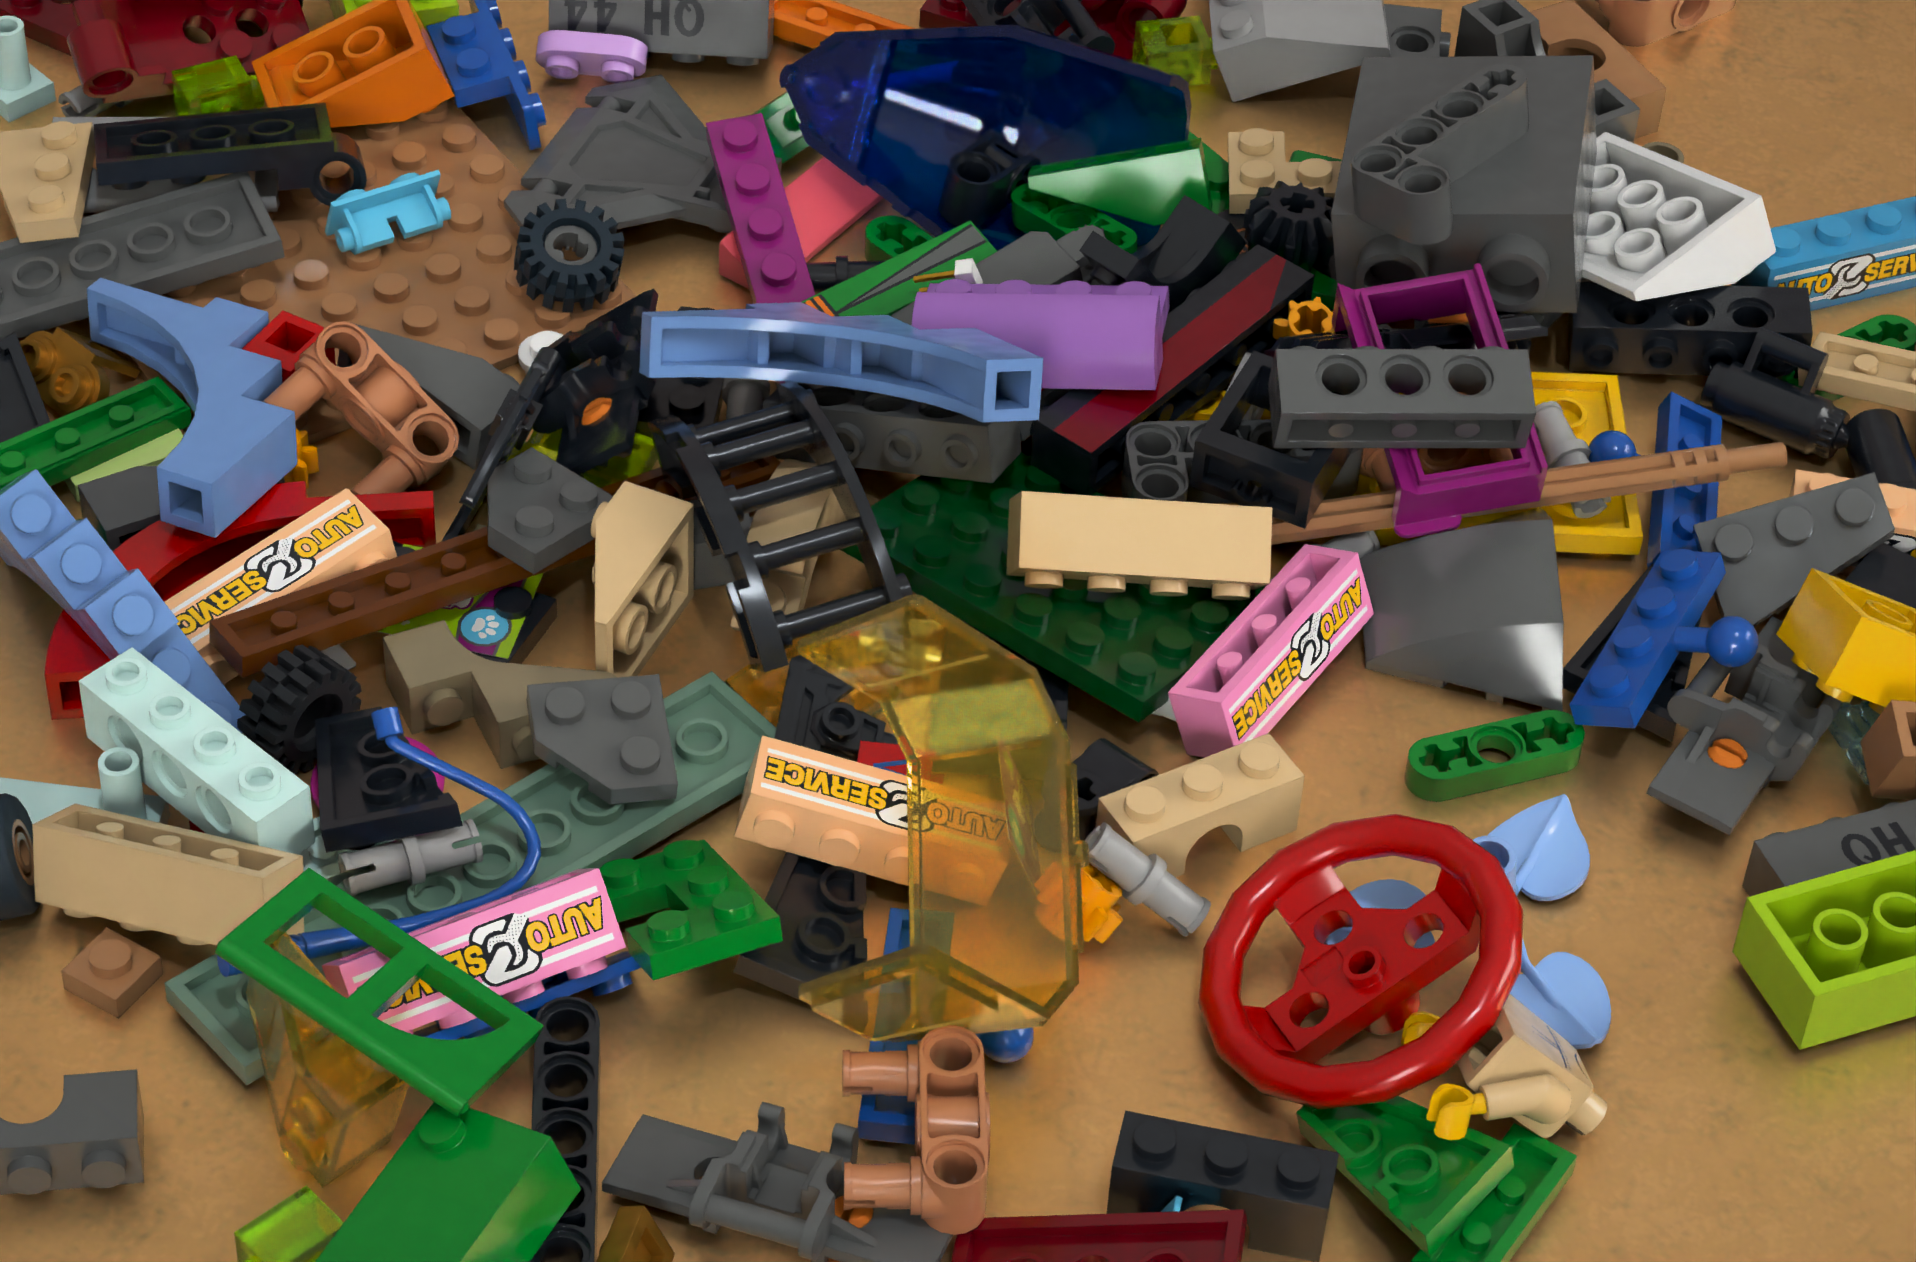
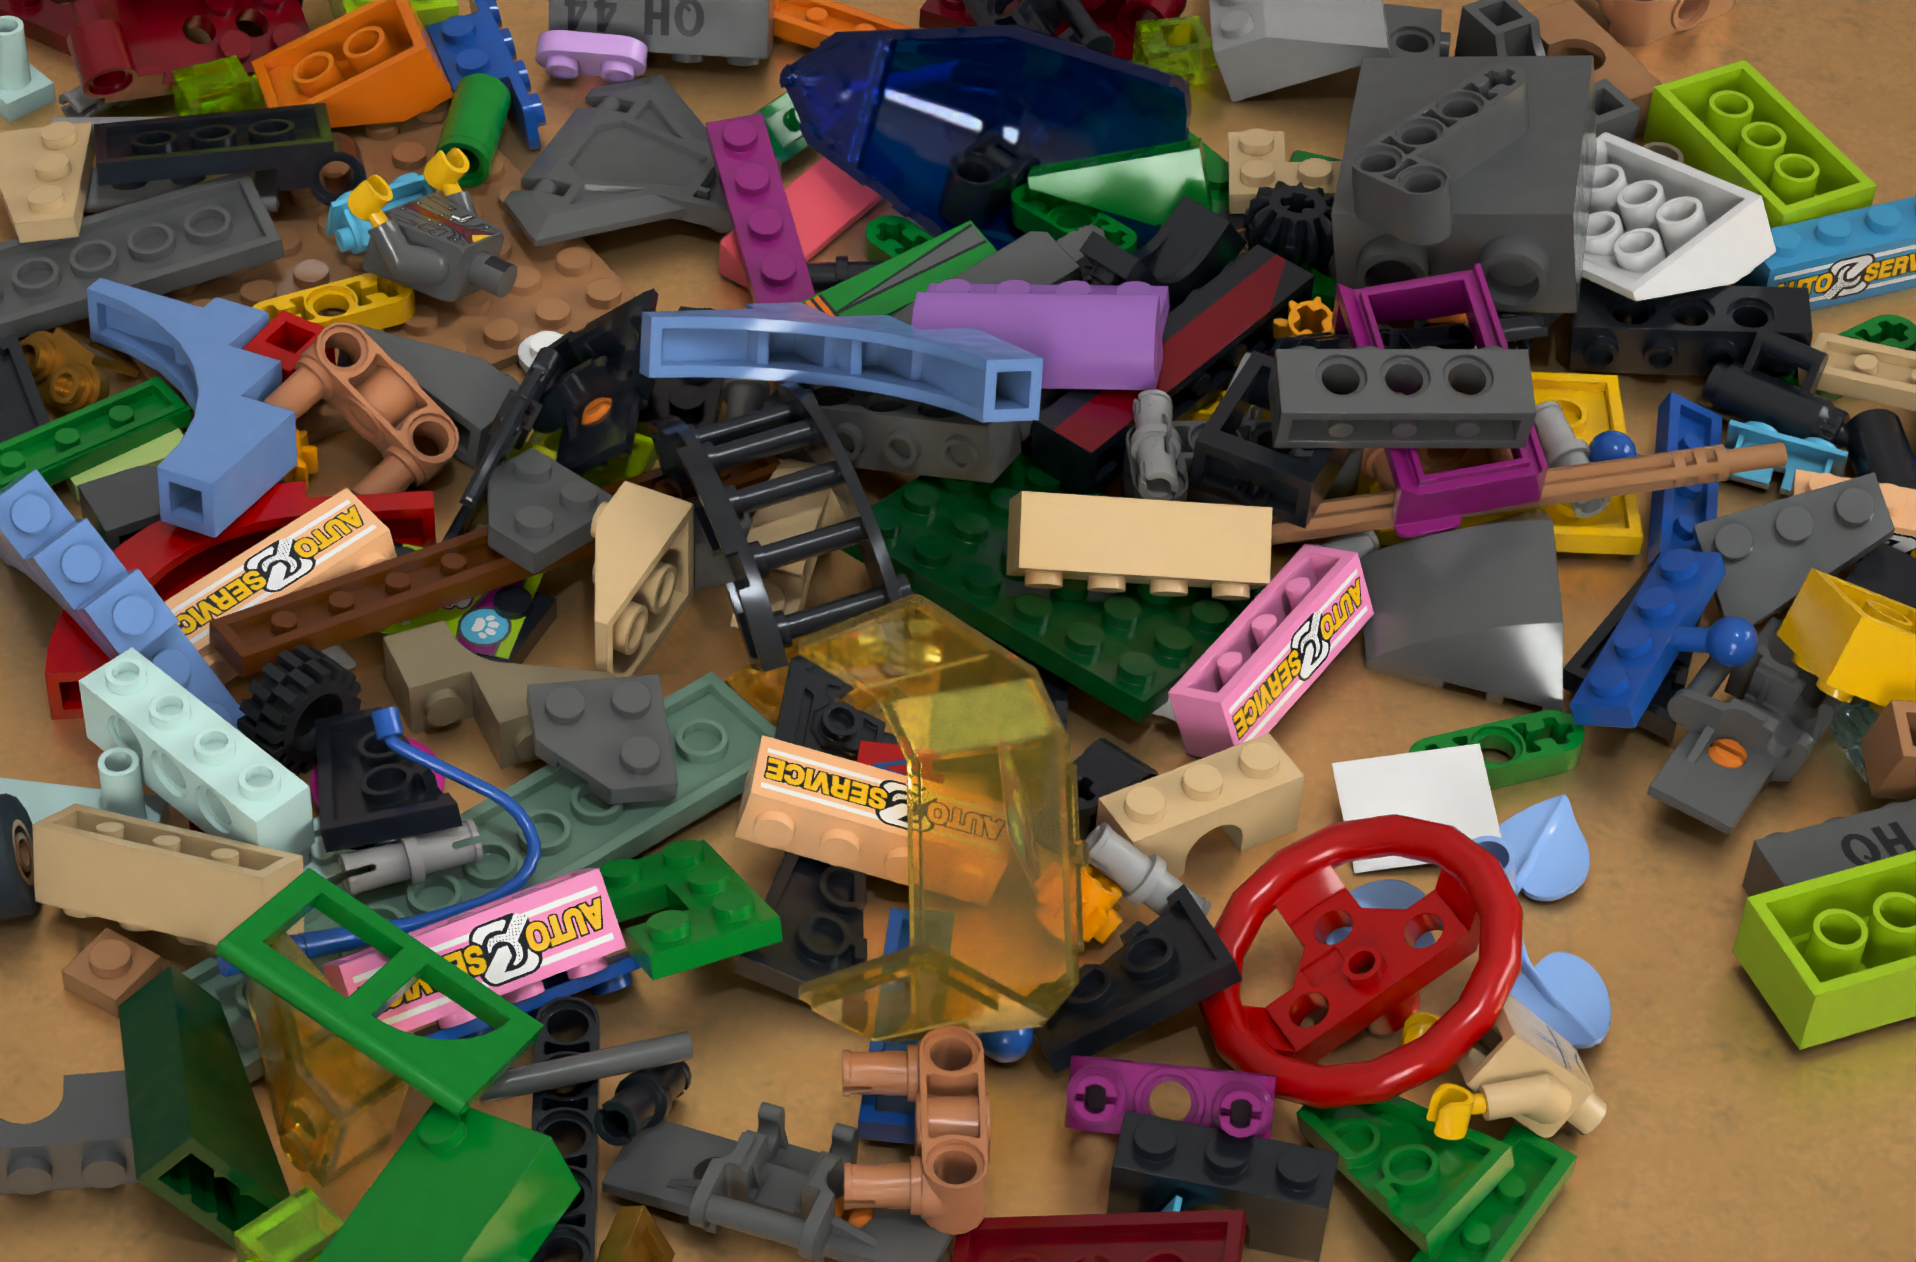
(194, 1108): none -> dark green slope
(382, 302): none -> yellow beam
(433, 240): none -> dark grey torso
(476, 124): none -> green pin
(562, 280): black bush -> none
(590, 1066): none -> dark grey piece
(641, 1102): none -> black pin
(964, 269): white piece -> none
(1142, 983): none -> black wing
(1155, 445): none -> light grey pin
(1220, 1099): none -> magenta piece
(1427, 785): none -> white sticker
(1753, 137): none -> lime brick
(1802, 454): none -> medium azure hinge

